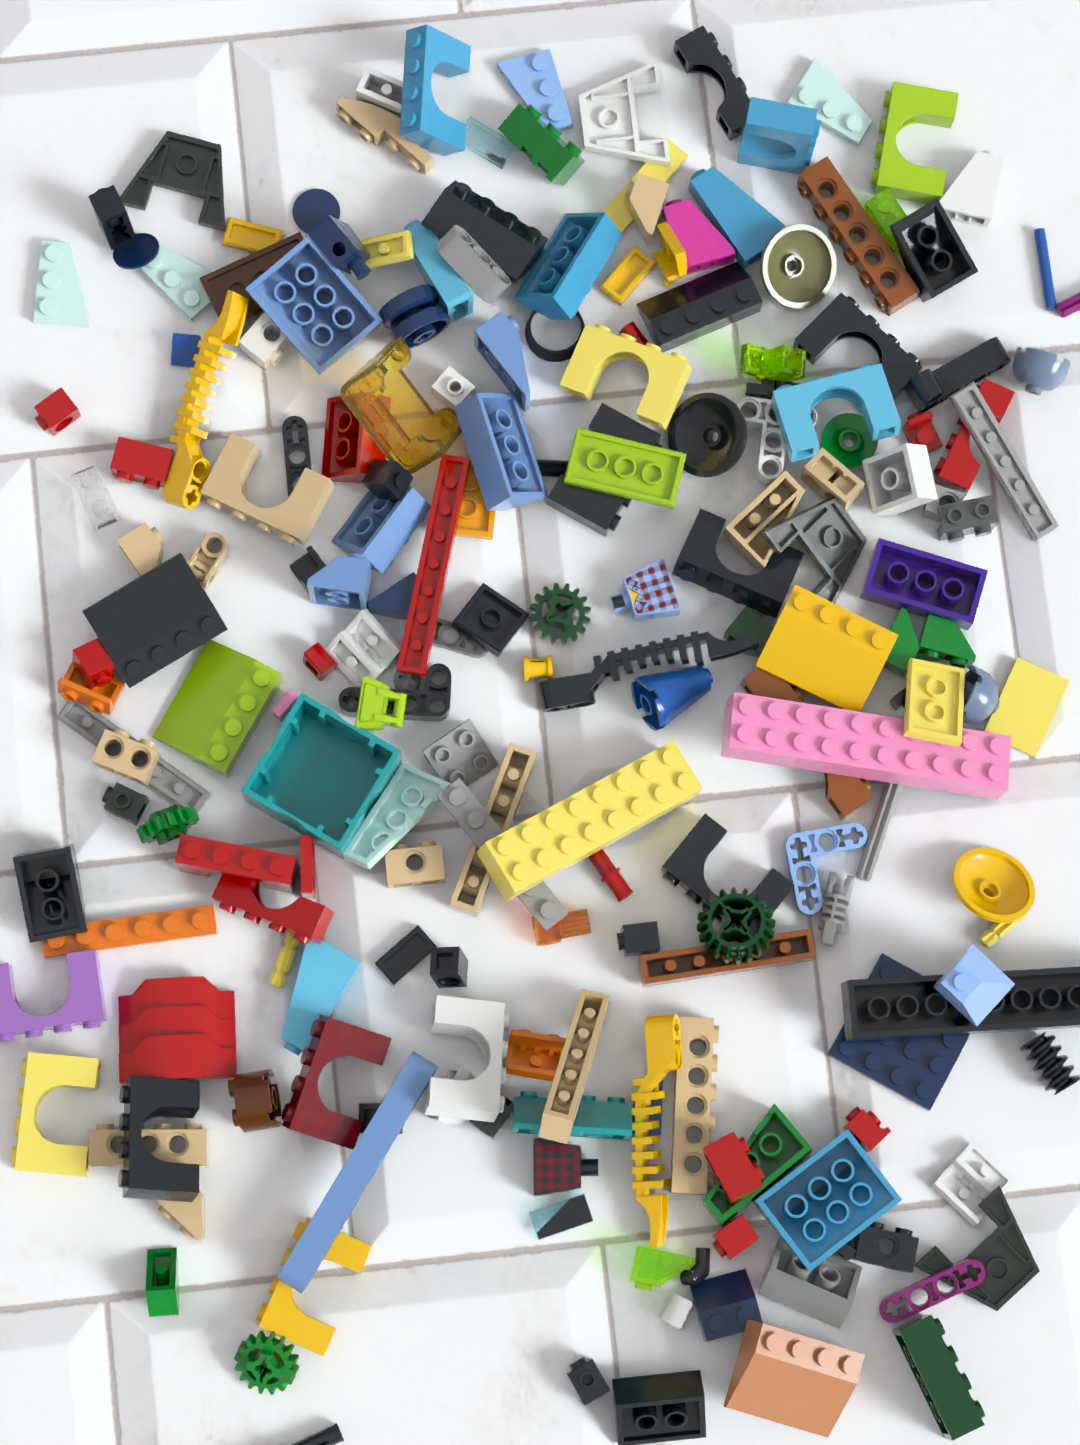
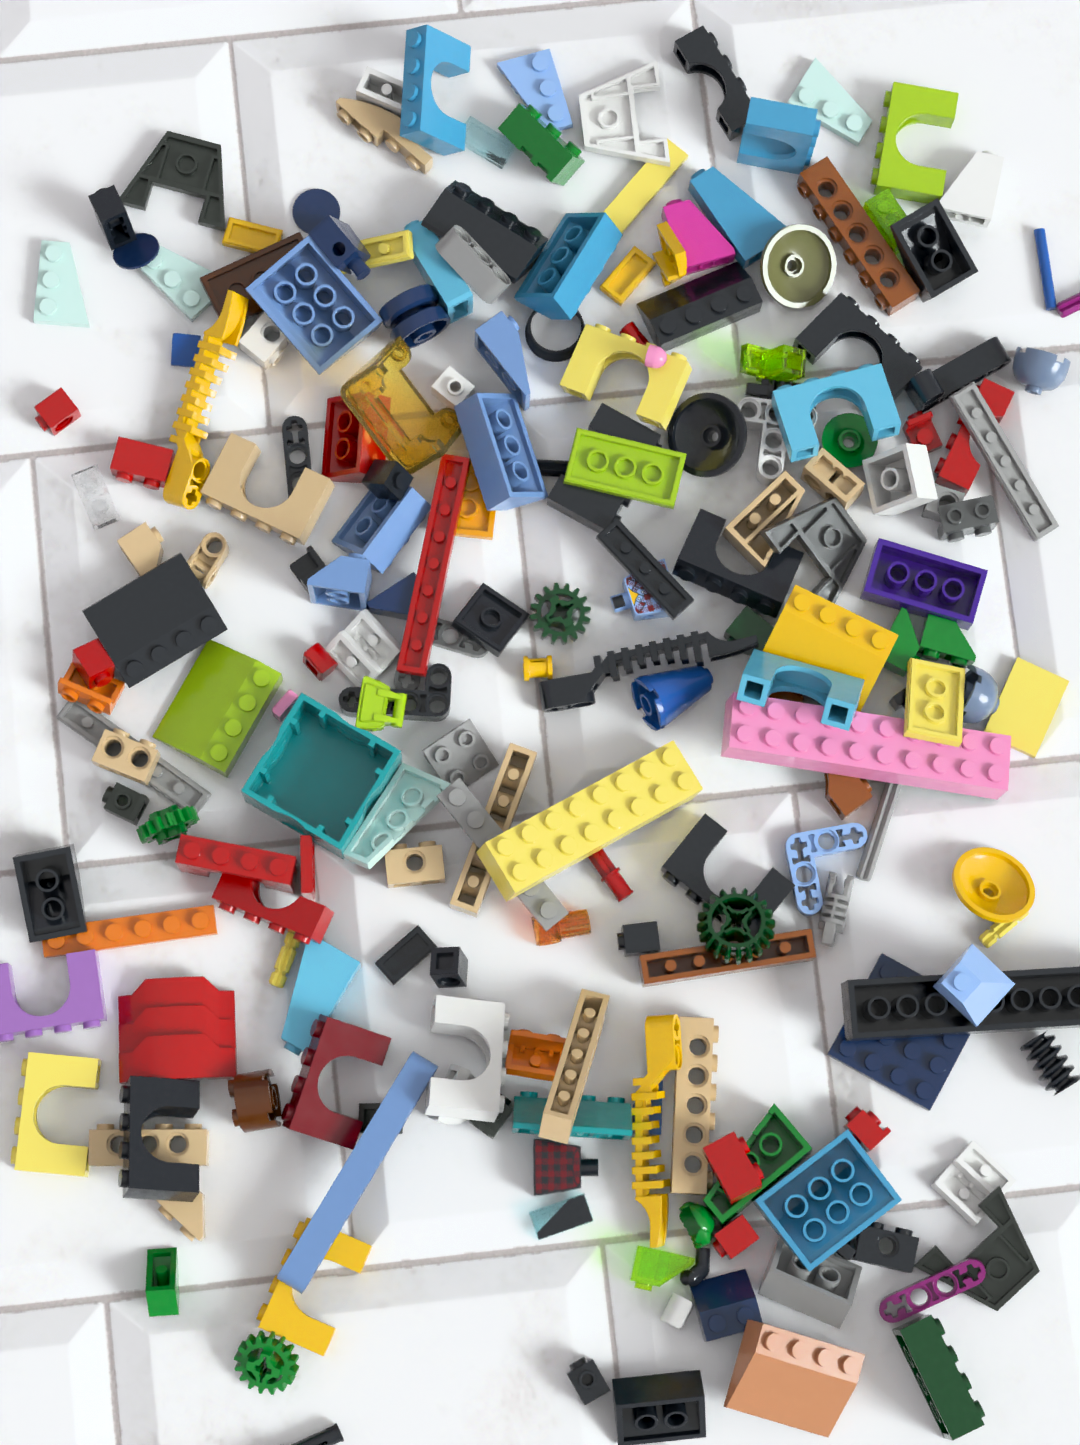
(645, 568): none -> black tile
(646, 202): tan slope -> none
(655, 357): none -> bright pink hinge
(698, 1222): none -> green hair
(773, 673): none -> medium azure arch

